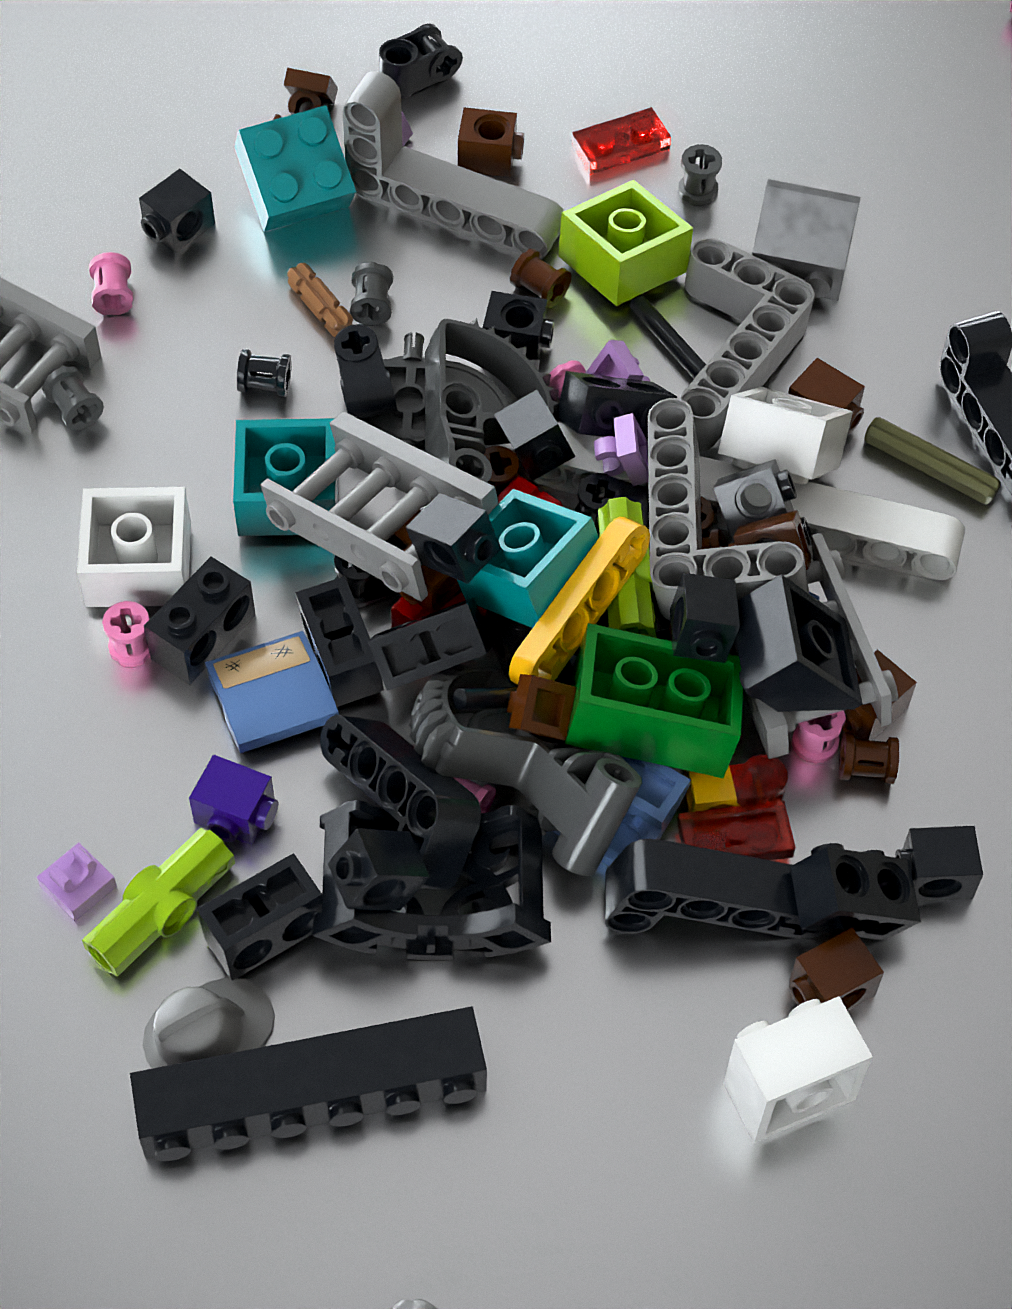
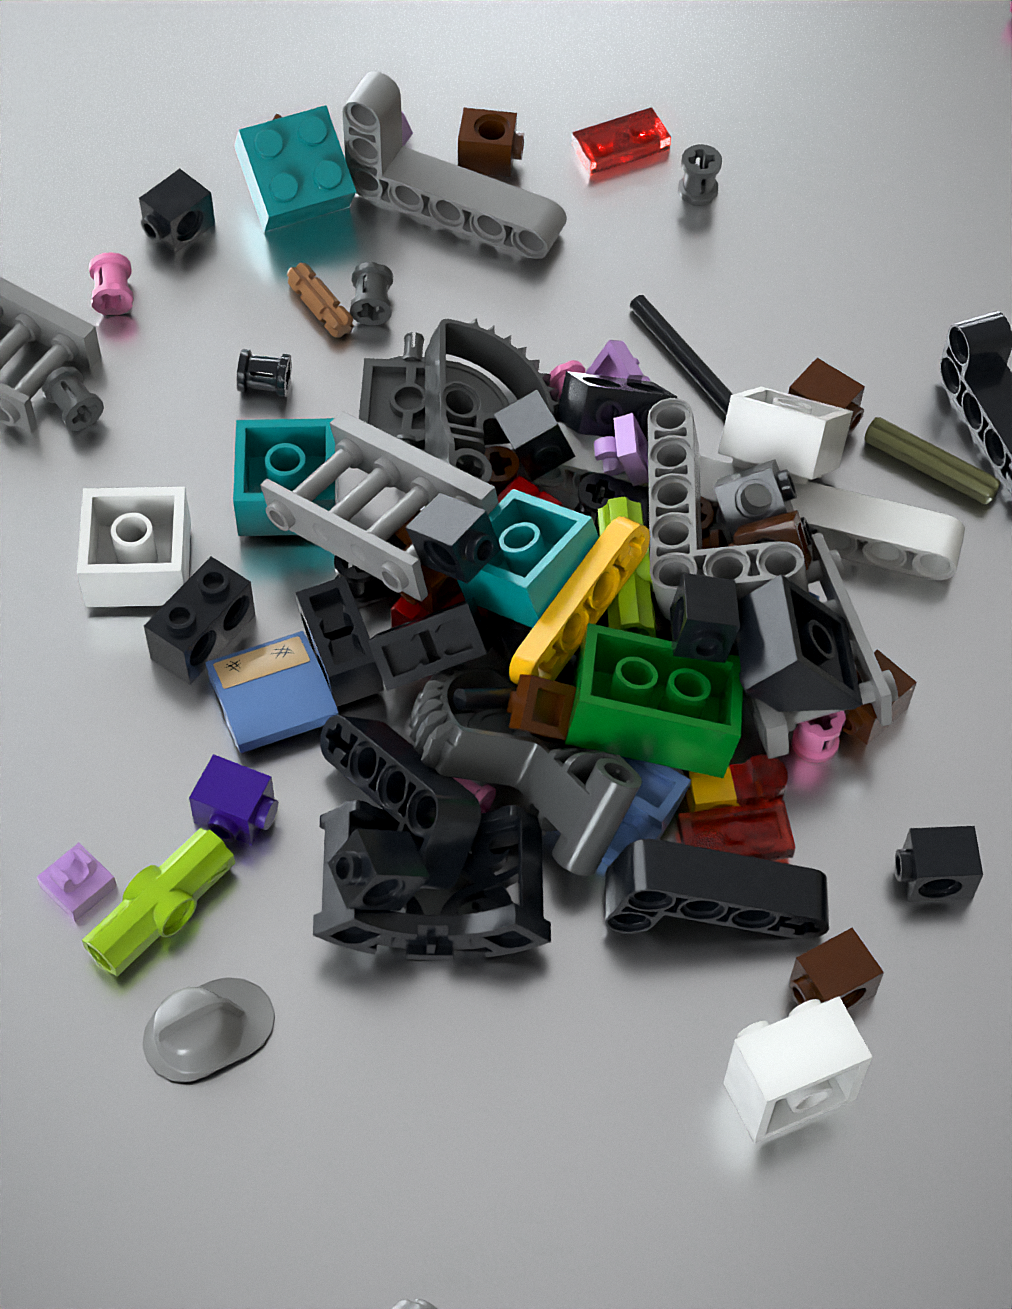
(122, 634): bright pink bush -> none
(261, 916): black brick -> none
(308, 1083): black brick -> none
(309, 87): reddish brown tile -> none
(364, 379): black piece -> none
(415, 57): black piece -> none
(522, 319): black brick -> none
(540, 277): reddish brown bush -> none
(625, 242): lime brick -> none
(774, 319): light grey beam -> none
(807, 234): flat silver slope -> none
(854, 890): black brick -> none
(869, 758): reddish brown bush -> none

